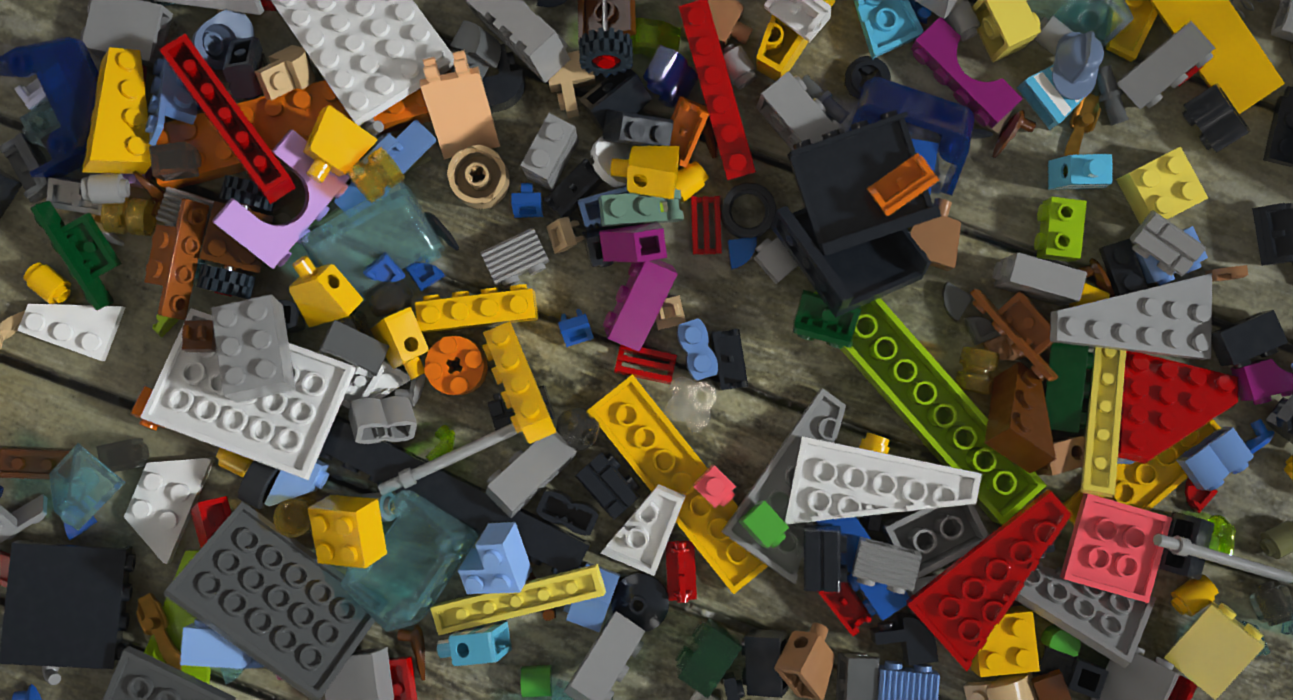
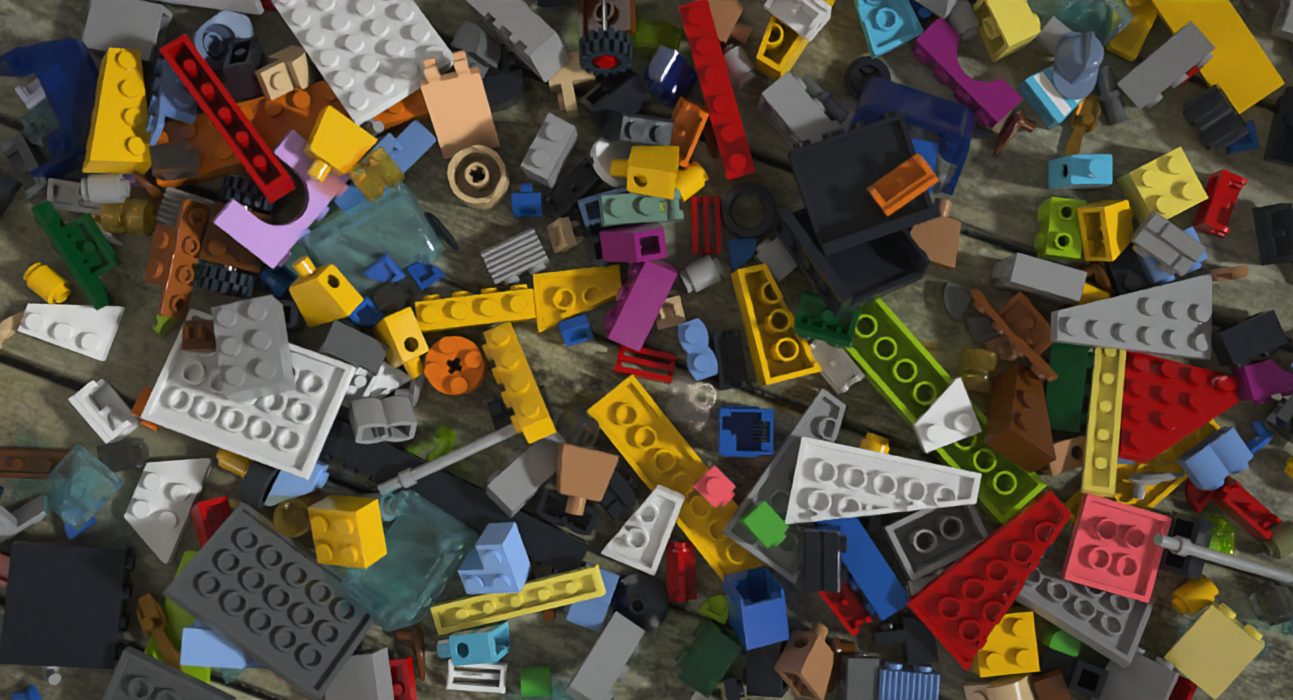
(105, 411): none -> white hinge
(278, 280): none -> blue tile
(365, 314): none -> blue tile
(466, 686): none -> white tile
(573, 292): none -> yellow wing
(583, 474): none -> medium nougat torso
(701, 274): none -> light grey brick
(715, 608): none -> lime tile
(744, 431): none -> blue piece
(756, 607): none -> blue piece
(769, 328): none -> yellow wedge
(836, 366): none -> white hinge
(838, 648): none -> reddish brown bar
(886, 565): light grey brick -> none
(947, 419): none -> white wing
(1105, 228): none -> yellow torso
(1142, 479): none -> light grey bar
(1216, 211): none -> red hinge
(1245, 509): none -> red hinge
(1246, 142): none -> blue tile

